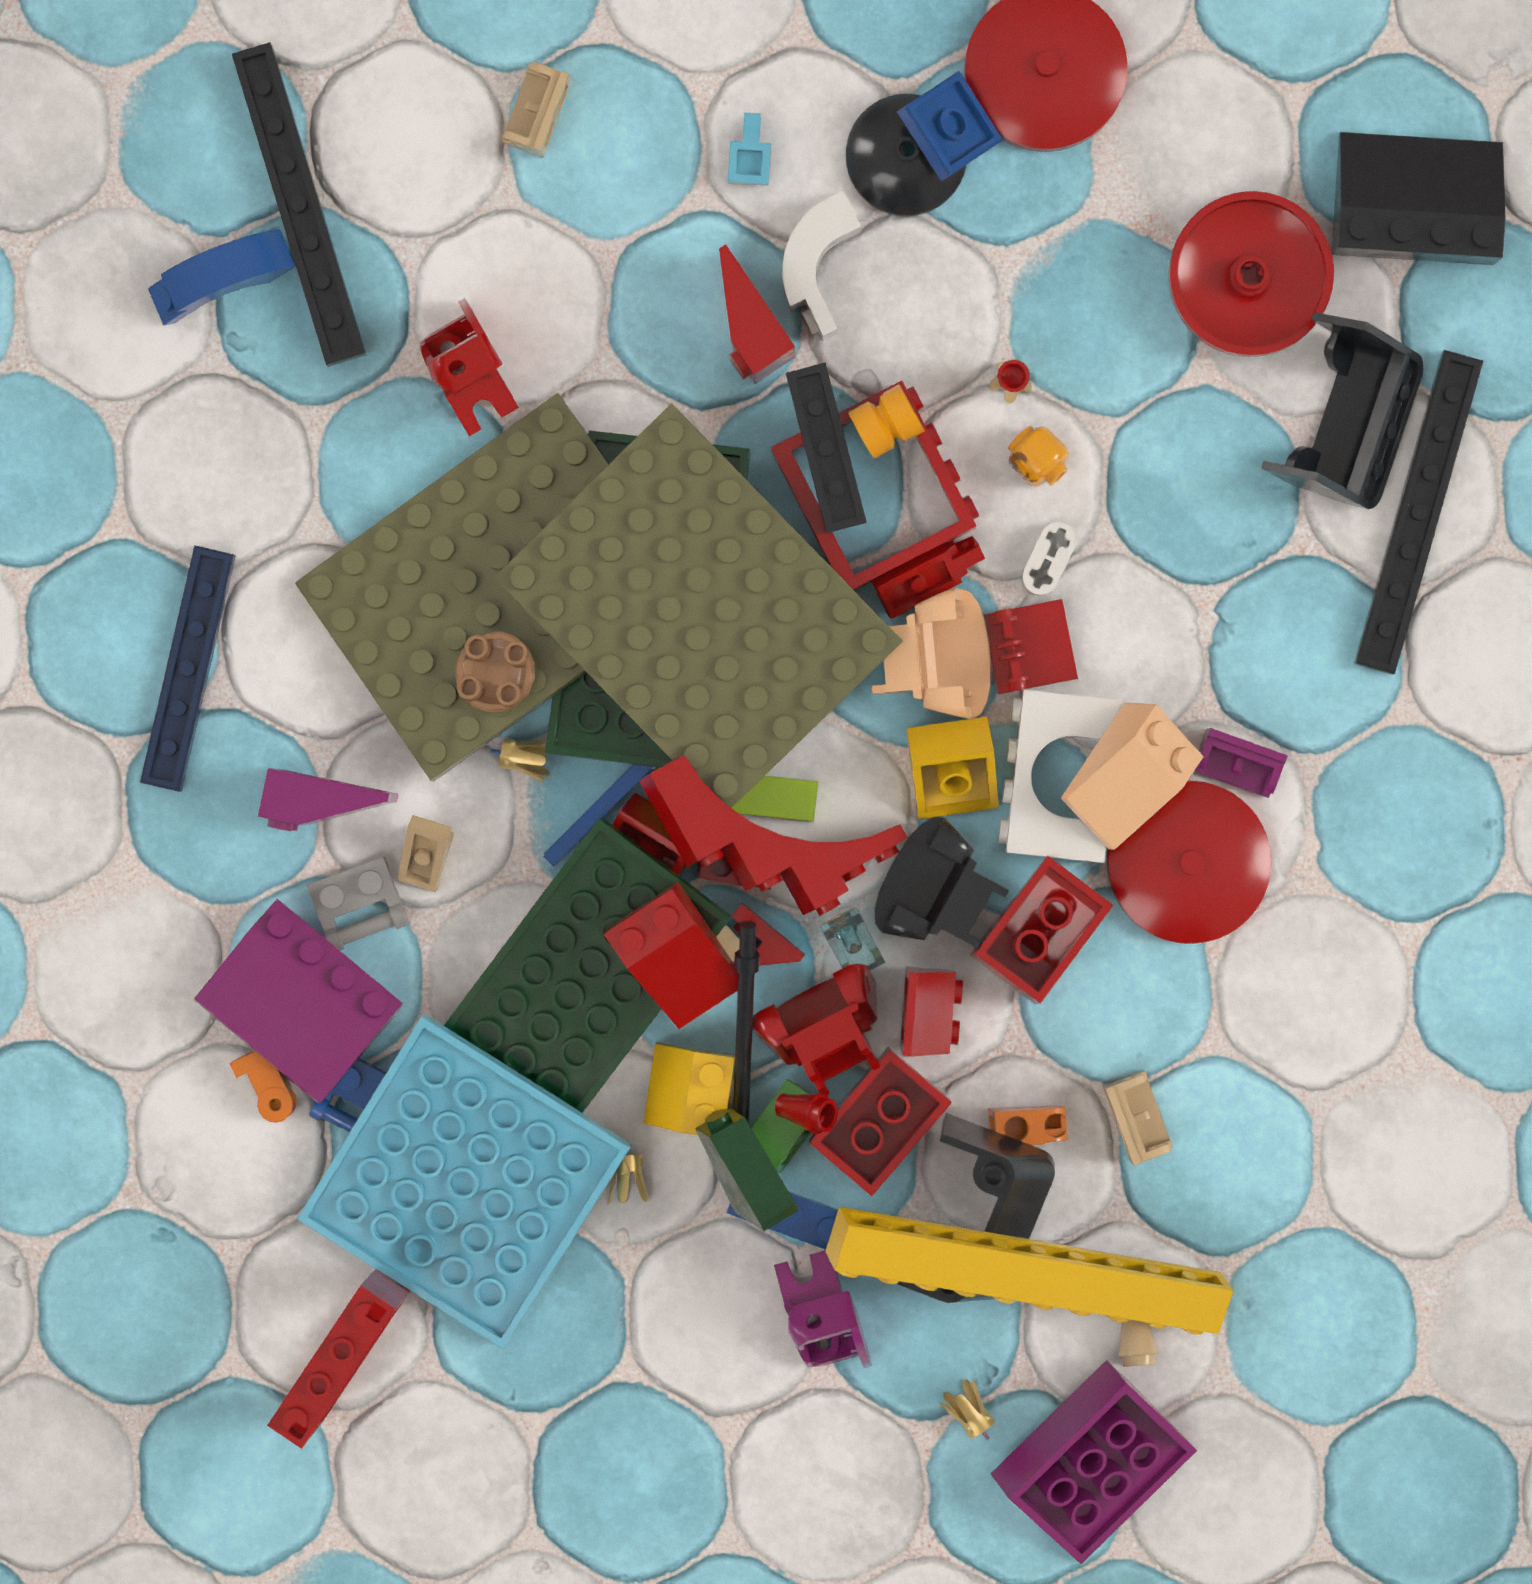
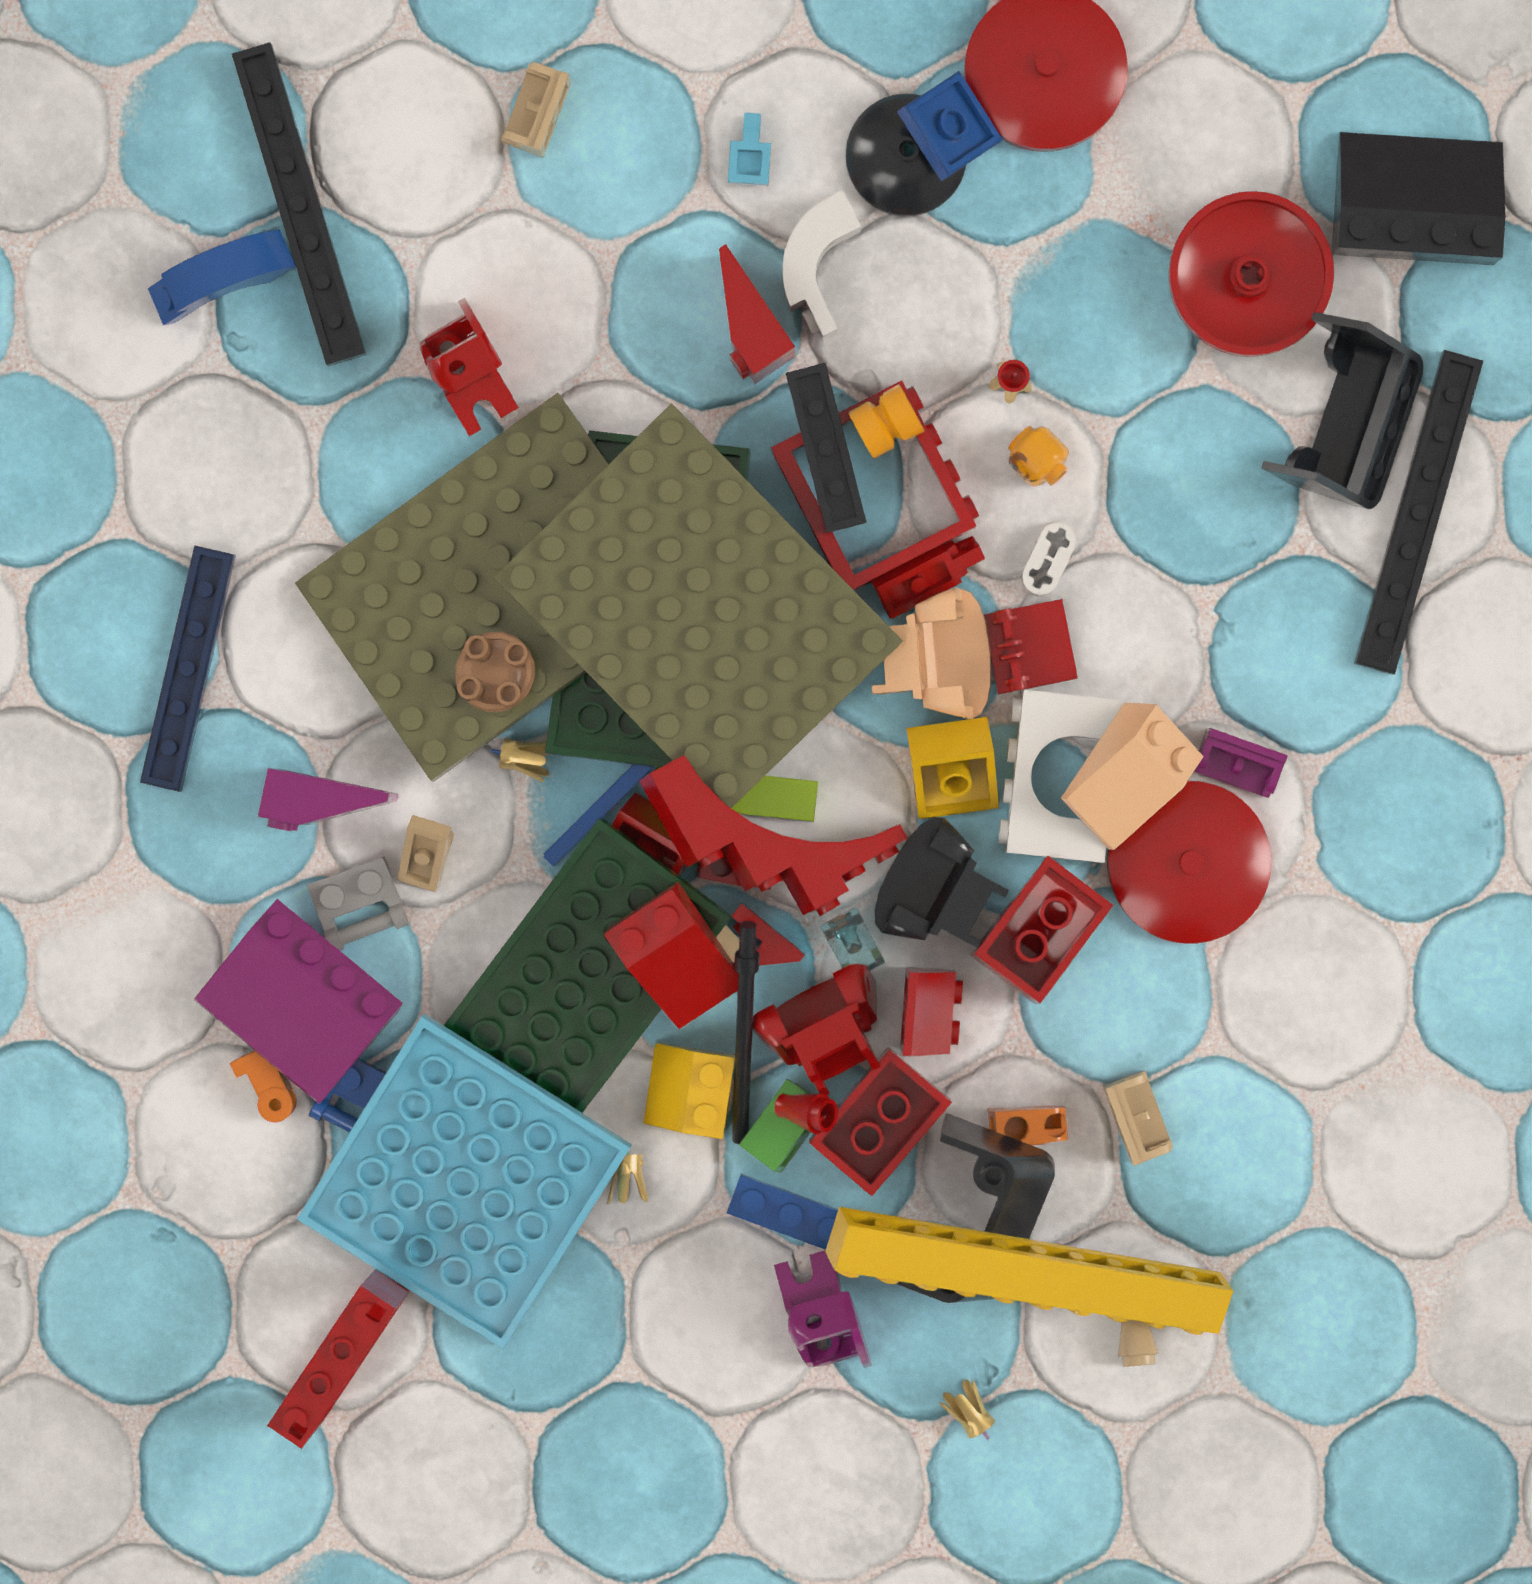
(745, 1170): dark green slope -> none
(1093, 1462): magenta slope -> none

